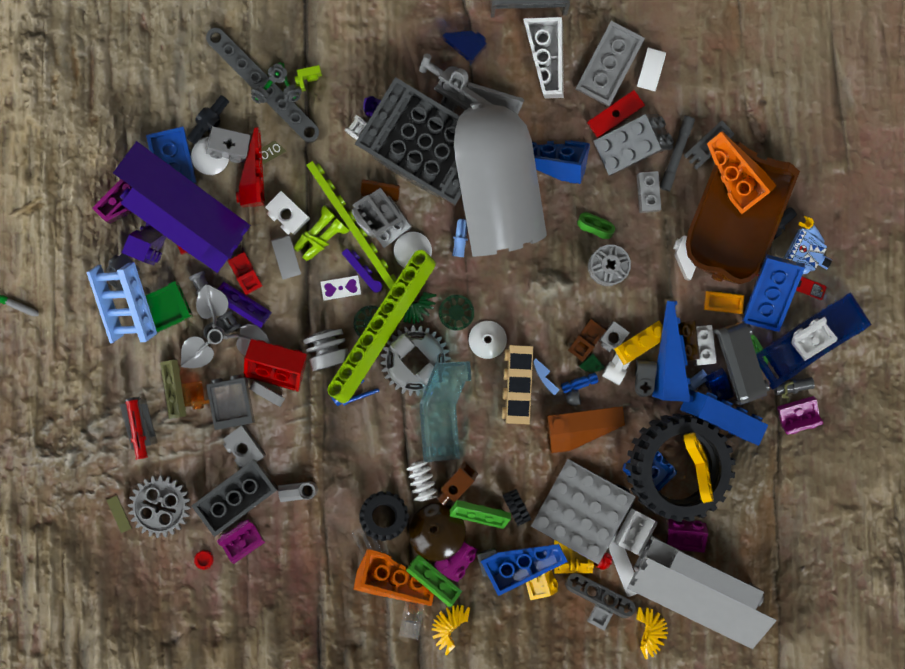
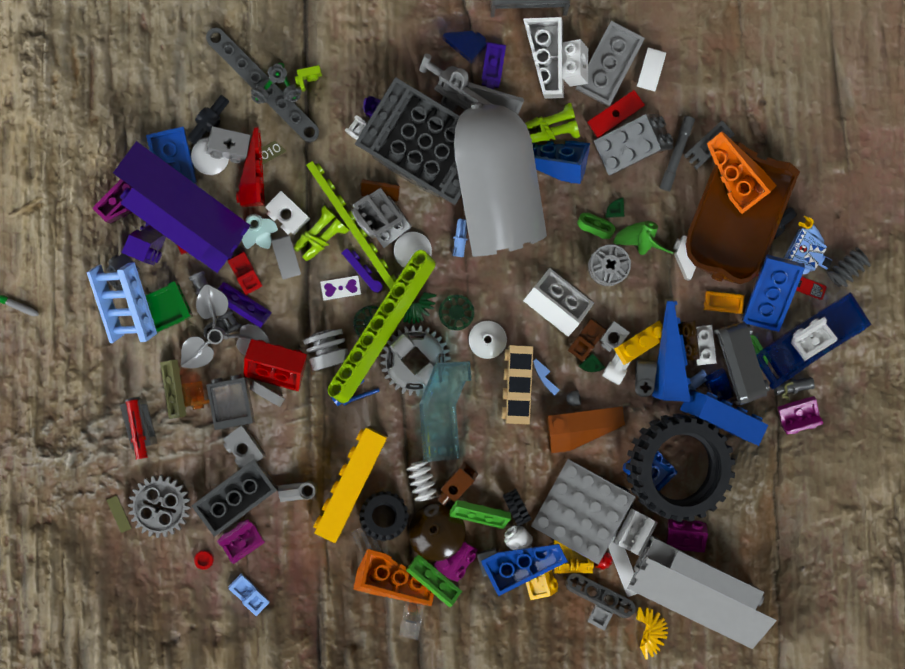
(248, 594): none -> light blue slope
(260, 234): none -> light aqua plate
(350, 485): none -> yellow brick
(449, 624): yellow hair -> none
(493, 65): none -> dark purple hinge
(518, 538): none -> white head
(546, 133): none -> lime piece
(558, 302): none -> white slope
(575, 62): none -> white brick
(579, 383): blue axle -> none
(615, 209): none -> dark green tile
(642, 235): none -> bright green piece
(648, 192): light grey brick -> none
(699, 457): yellow beam -> none
(848, 268): none -> dark grey piece

